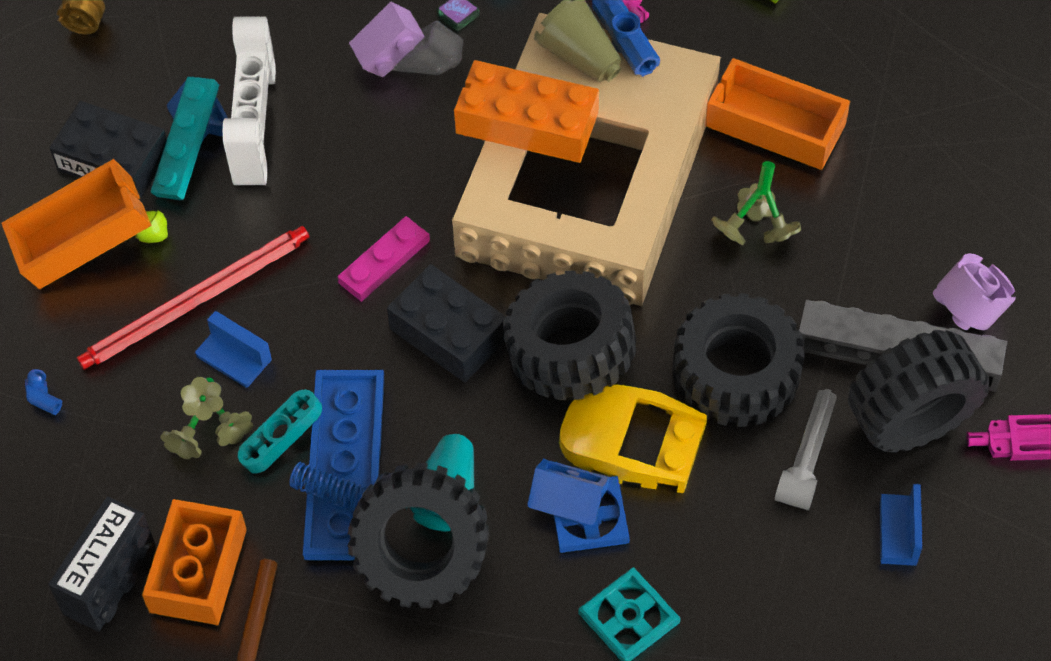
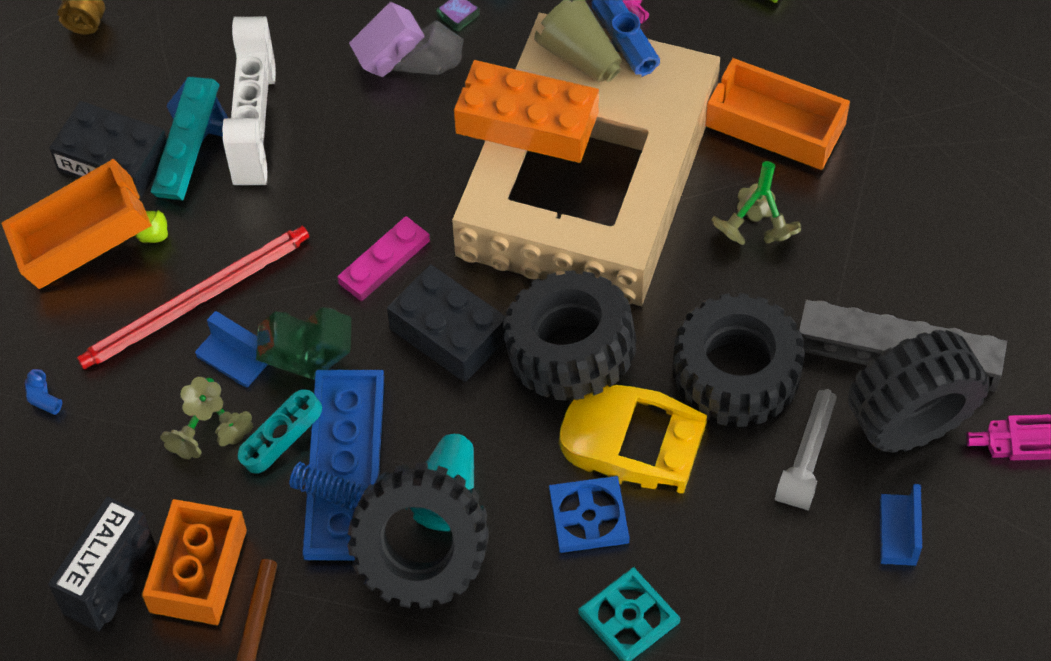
(306, 344): none -> clear green brick
(567, 491): blue panel -> none
(975, 293): lavender brick -> none

